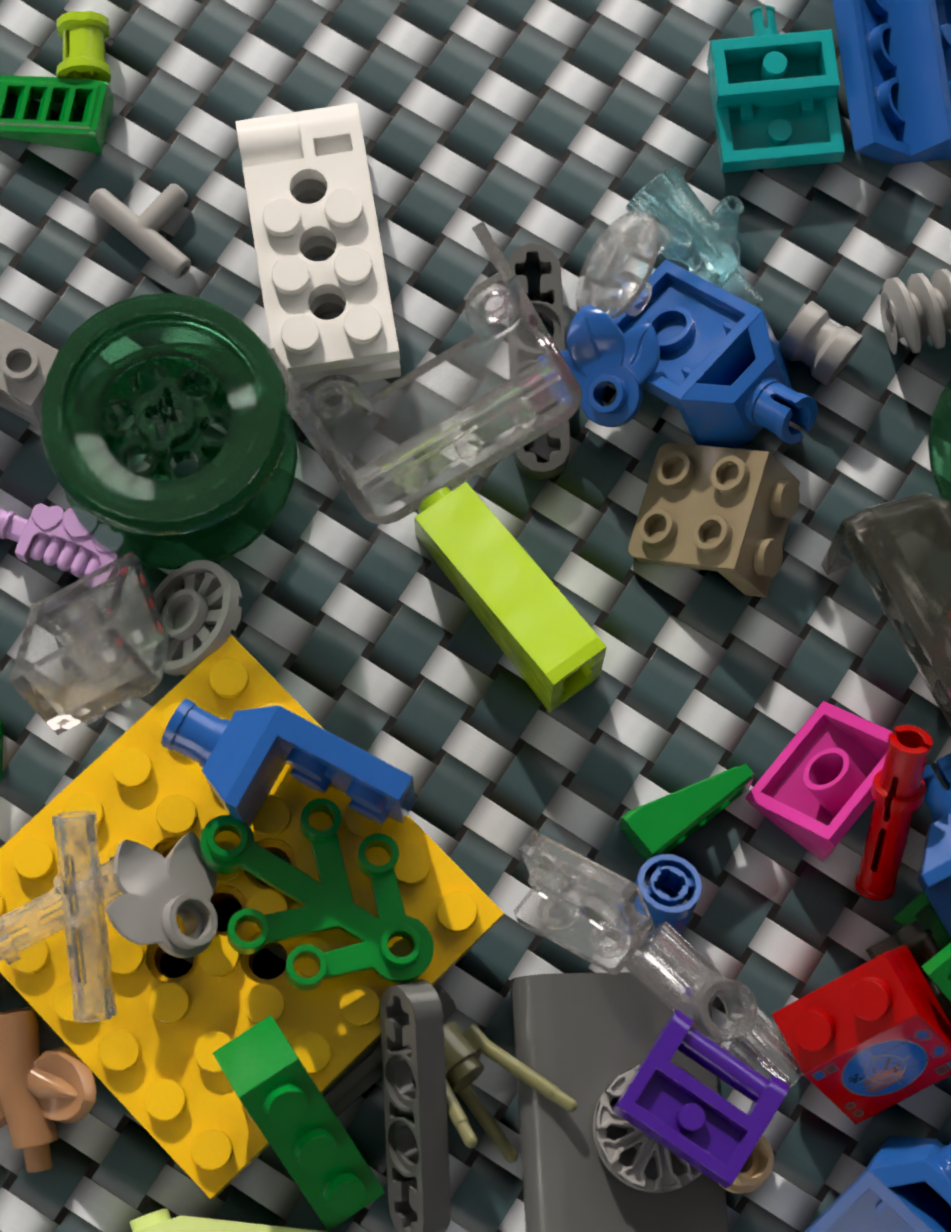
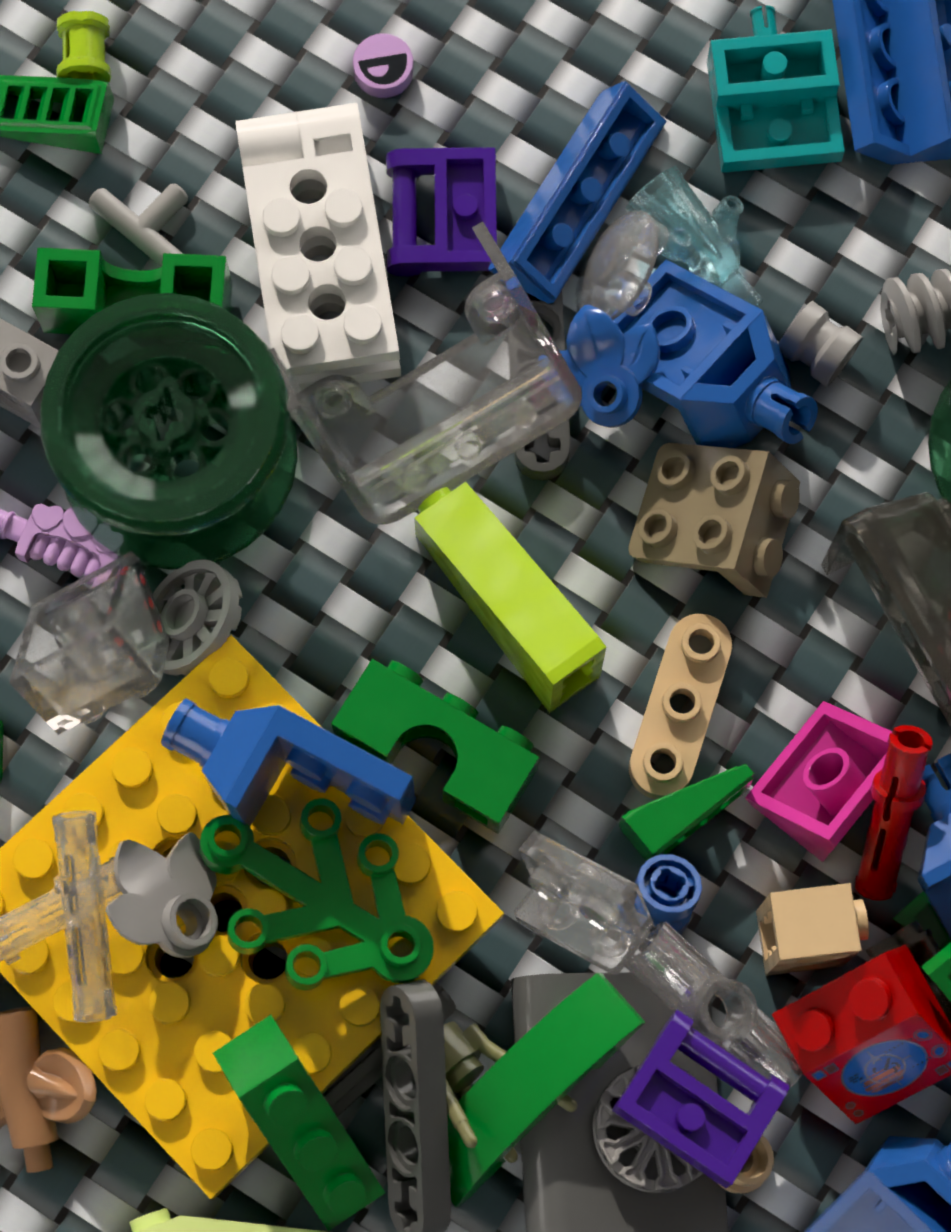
(80, 283): none -> green arch
(383, 65): none -> lavender tile
(392, 710): none -> green arch
(462, 200): none -> dark purple plate
(536, 1077): none -> green slope
(580, 191): none -> blue slope
(674, 732): none -> tan plate
(811, 928): none -> tan brick

